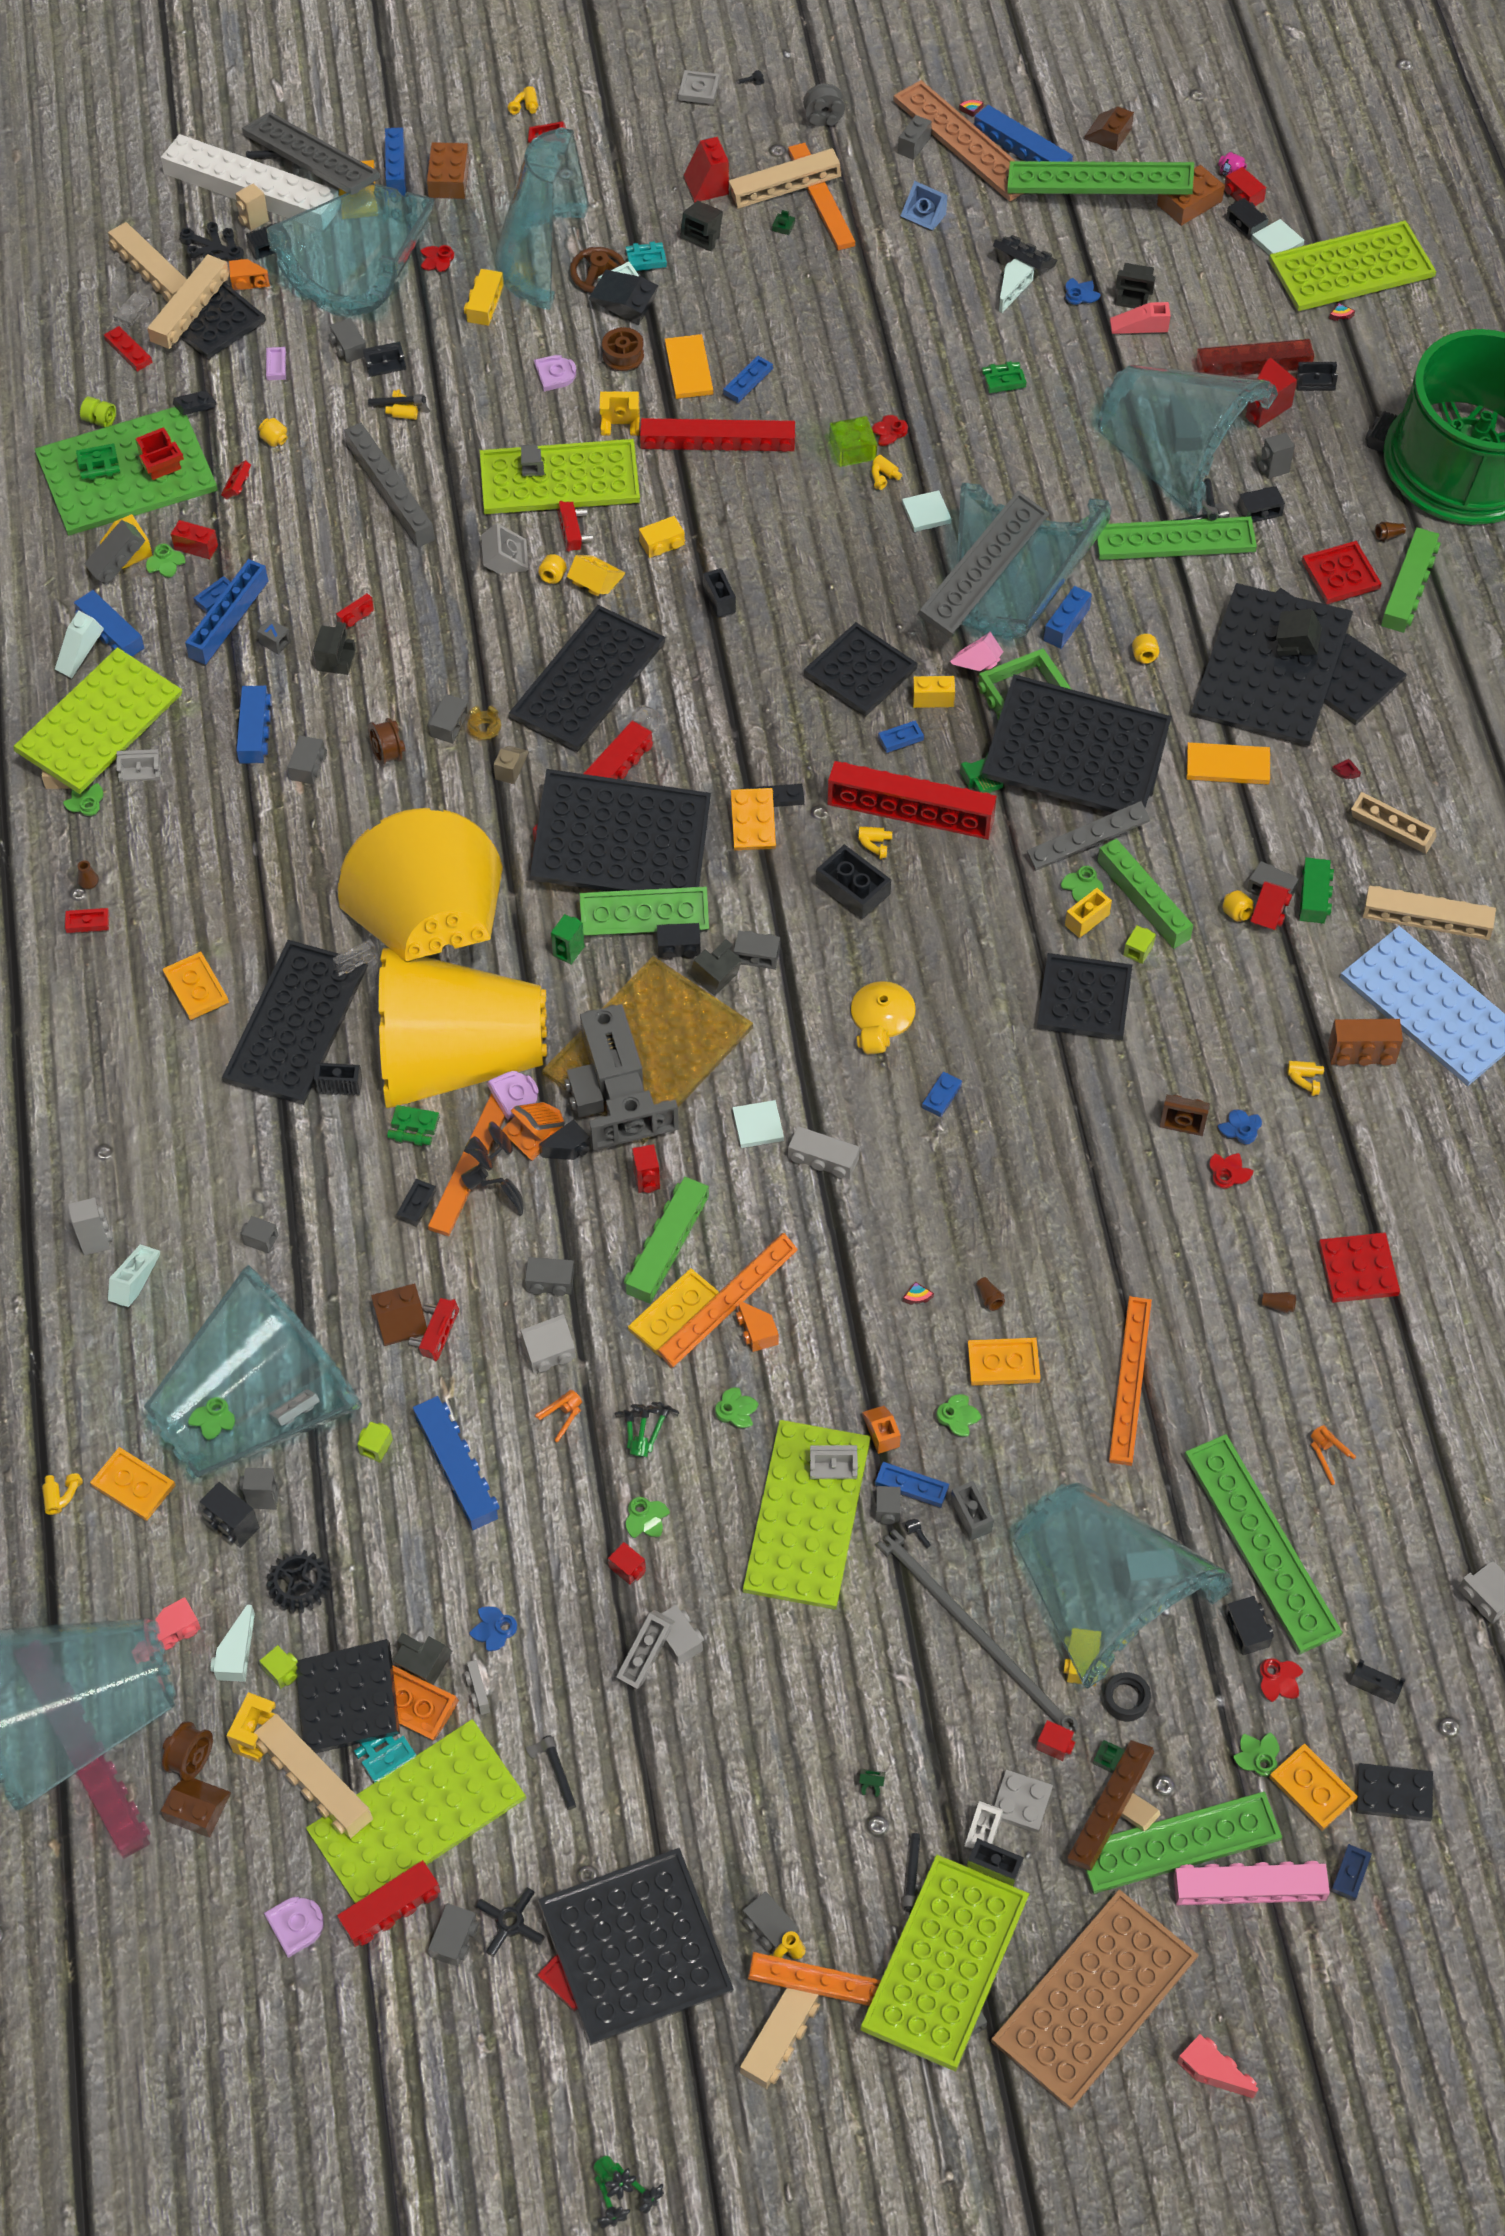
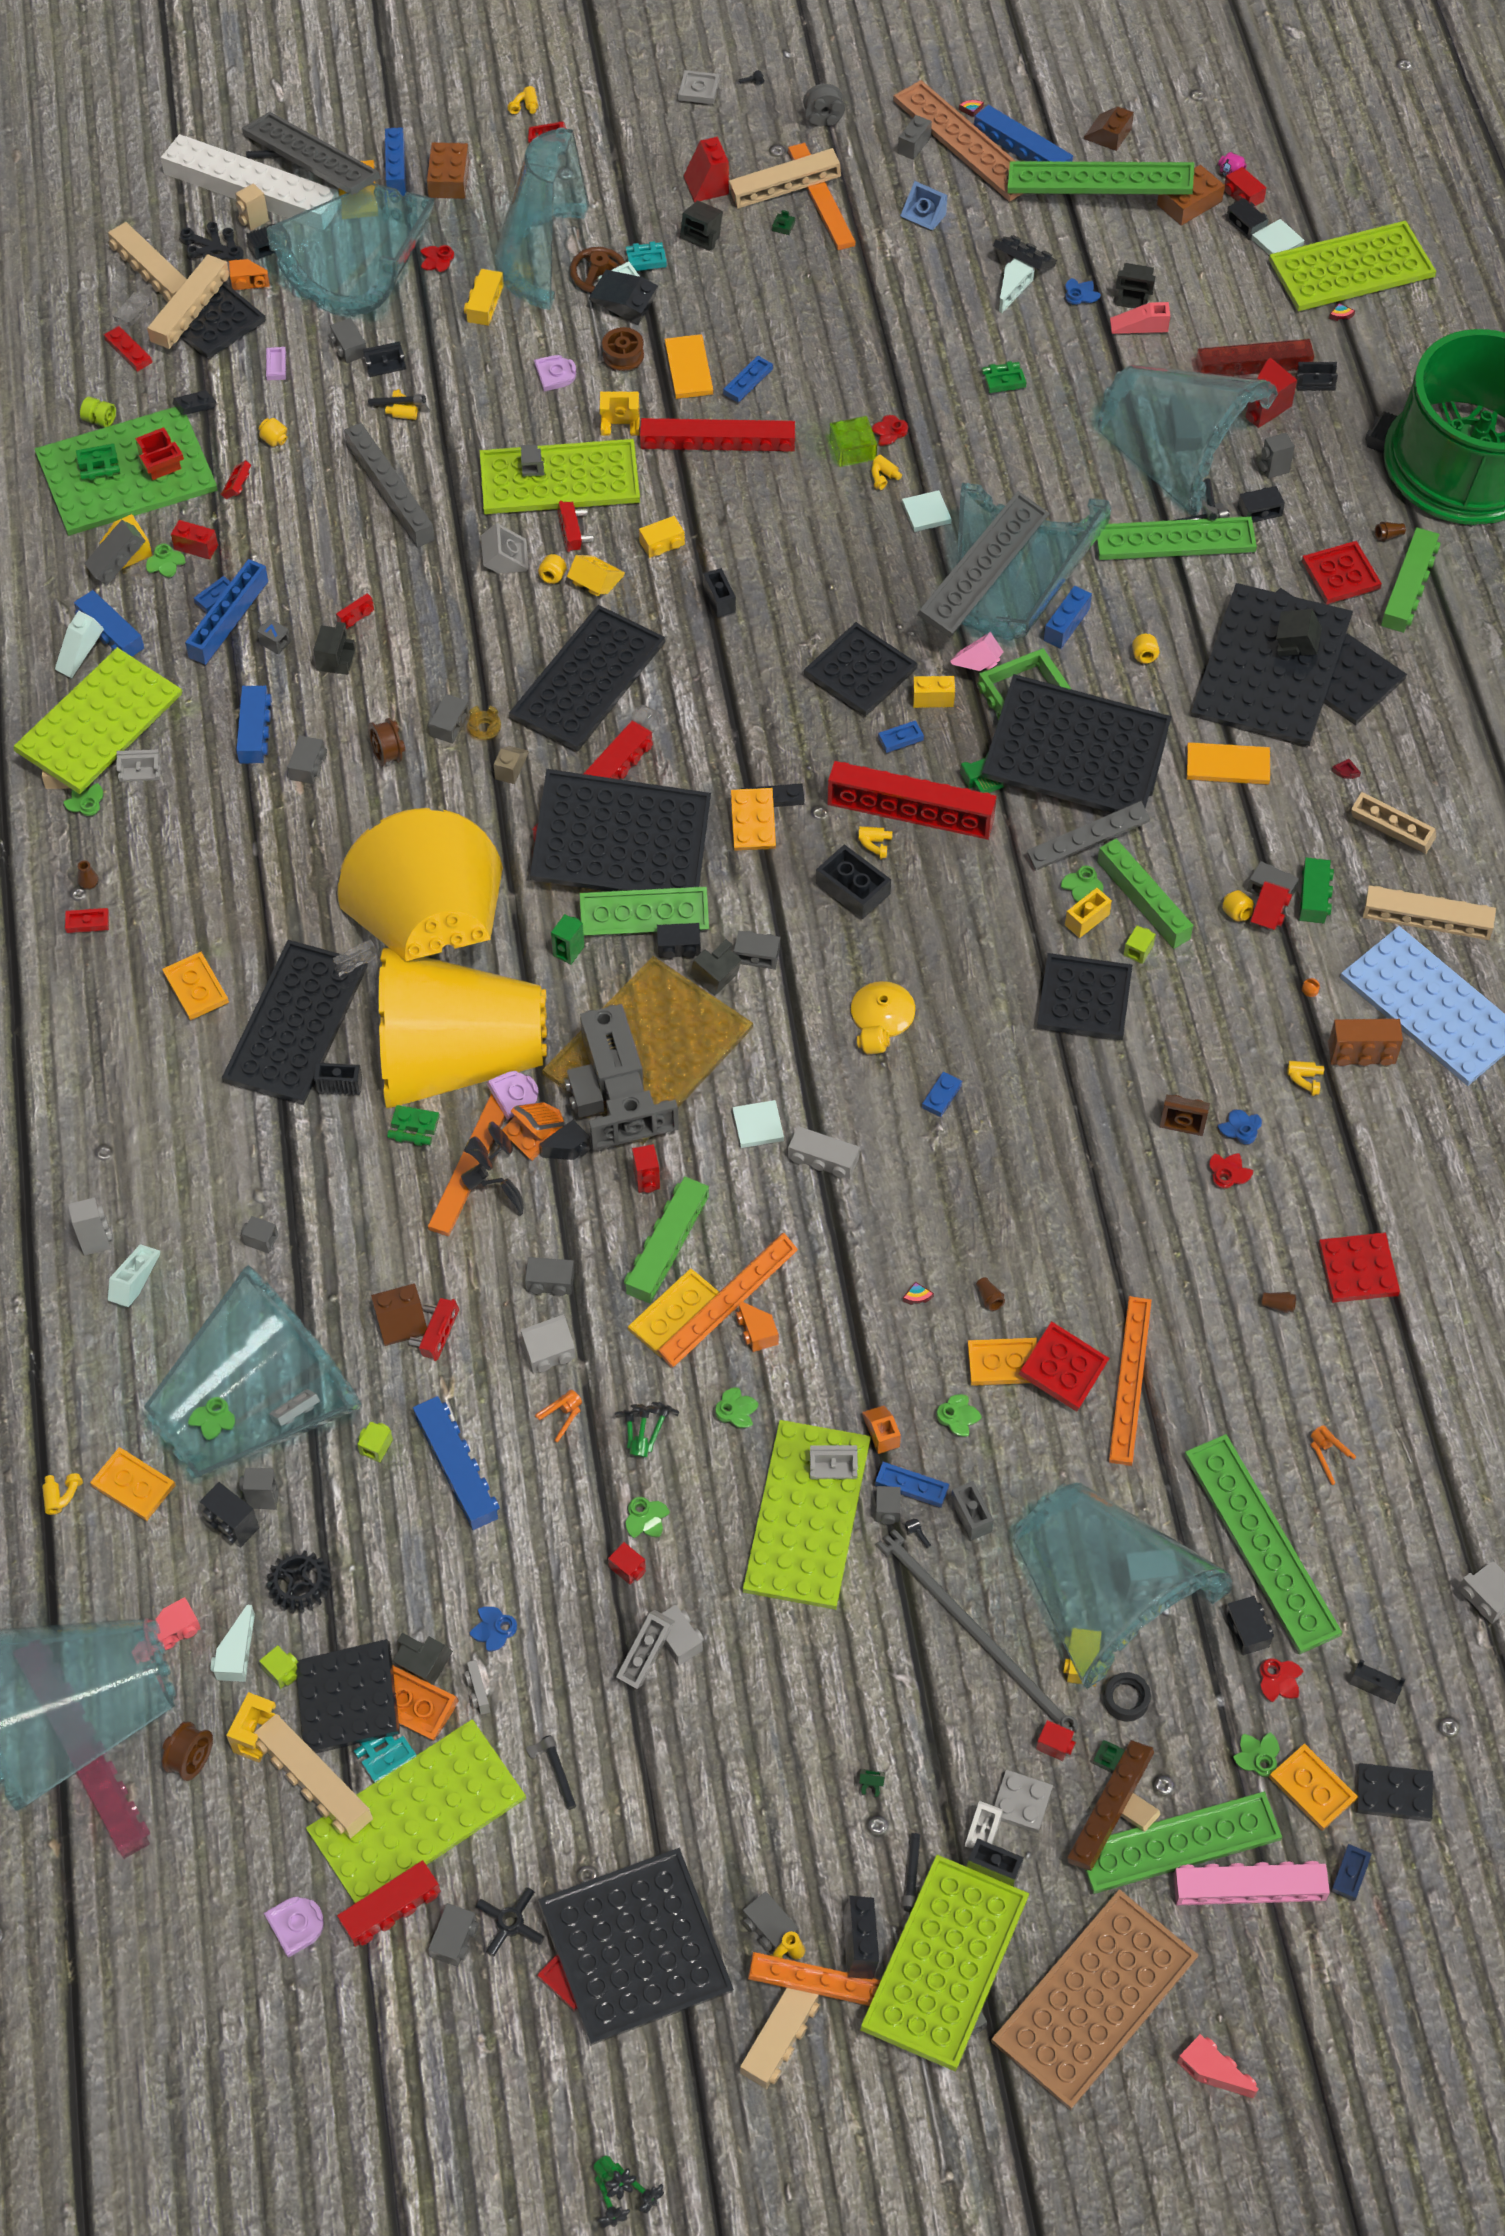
(195, 1806): reddish brown slope -> none
(416, 1202): black plate -> none
(860, 1937): none -> black brick
(1063, 1366): none -> red plate
(1311, 987): none -> orange hinge

